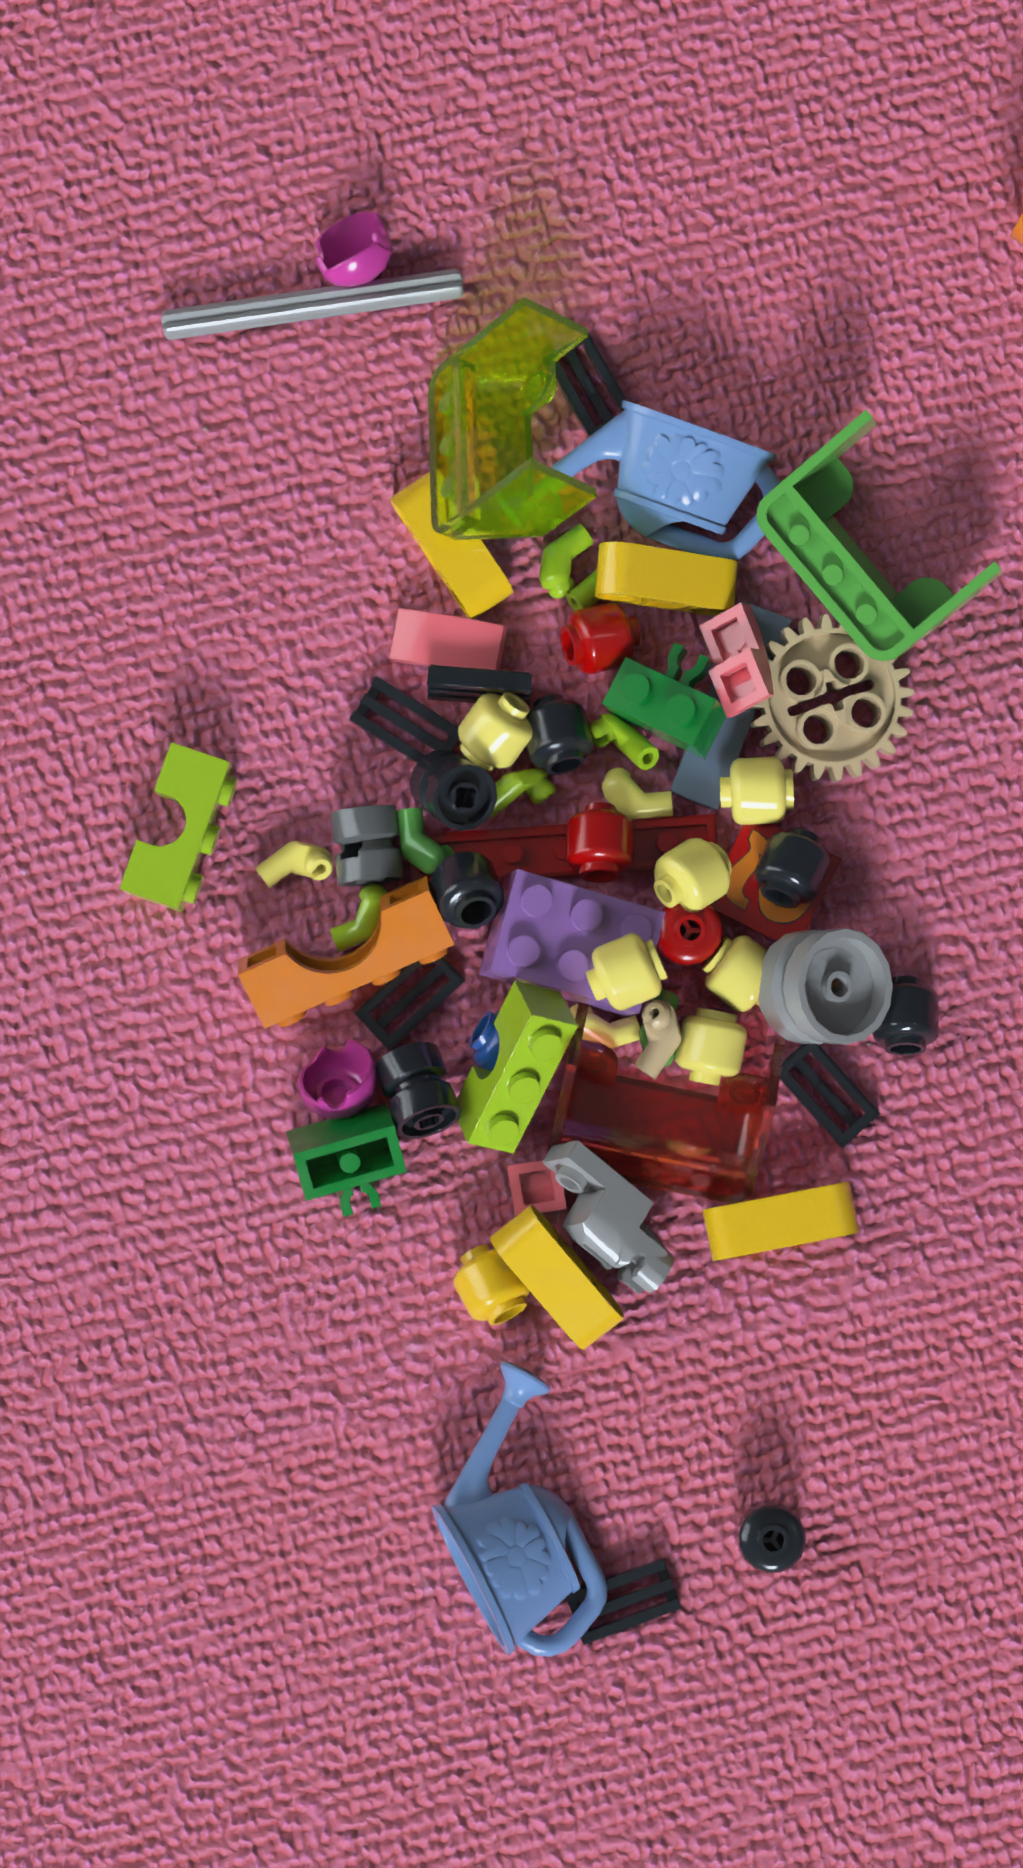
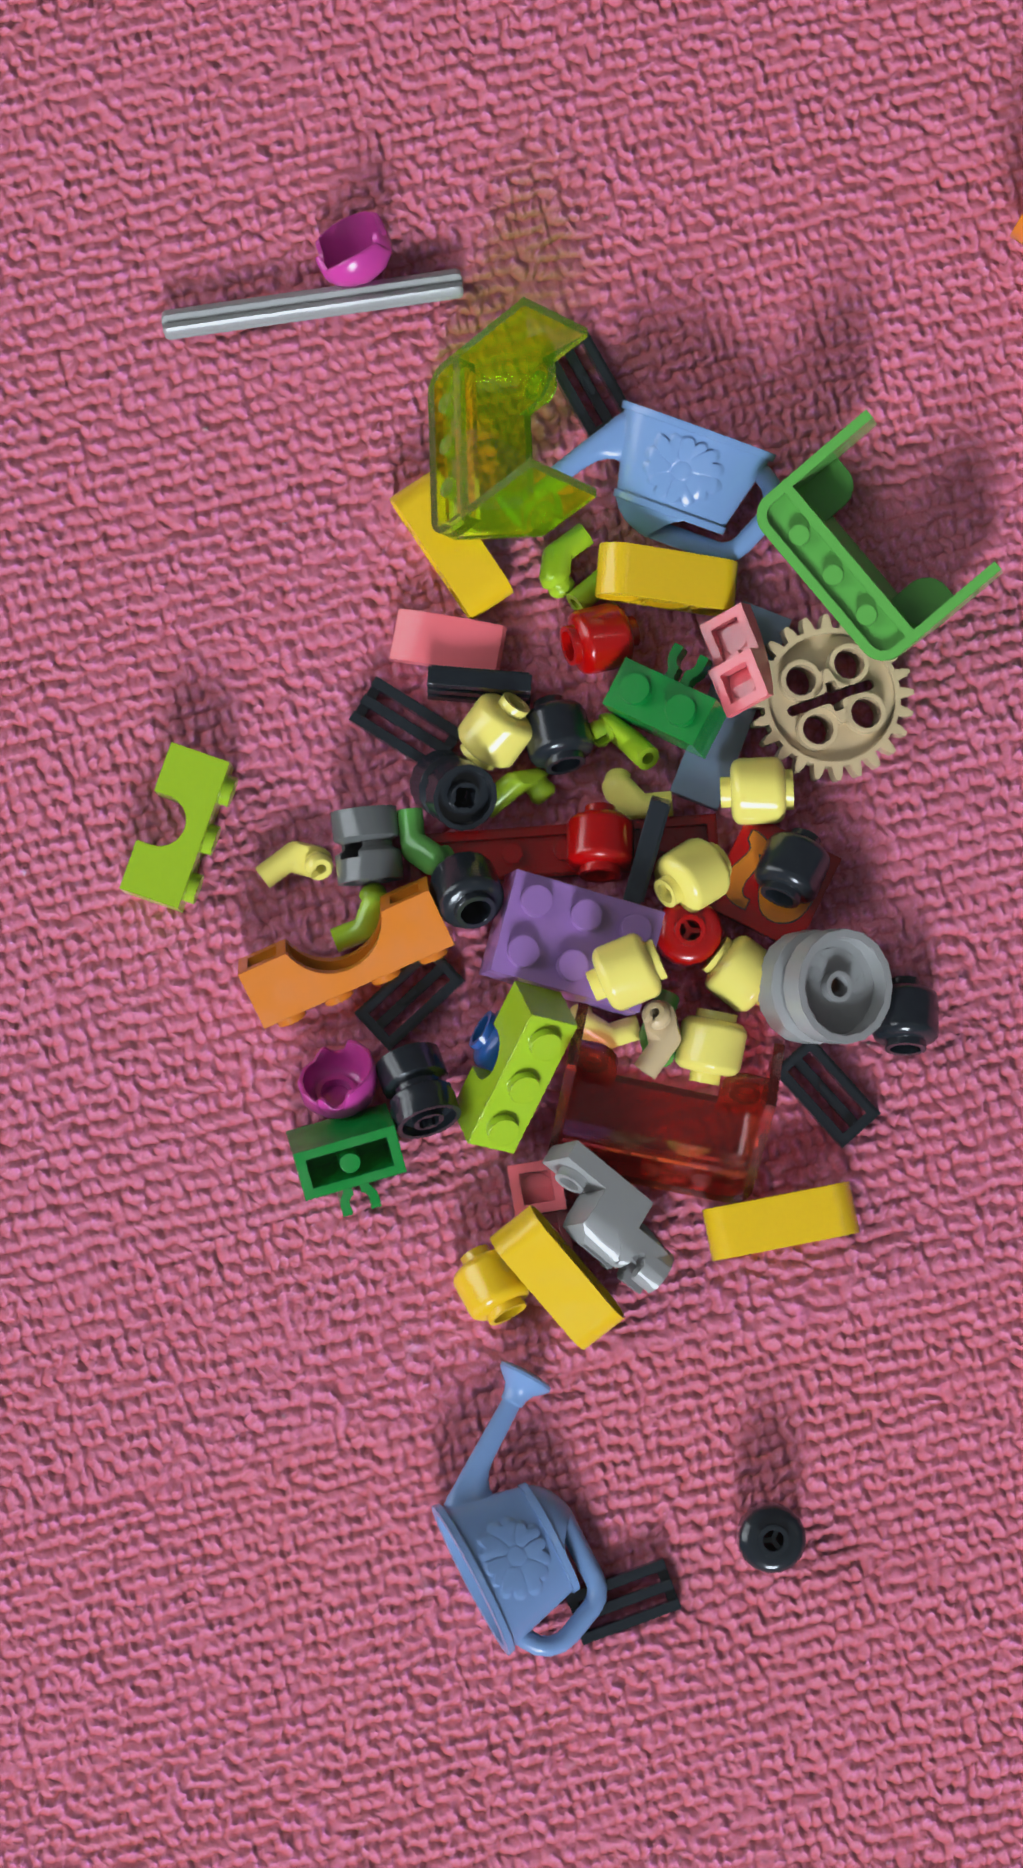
(647, 849): none -> black tile

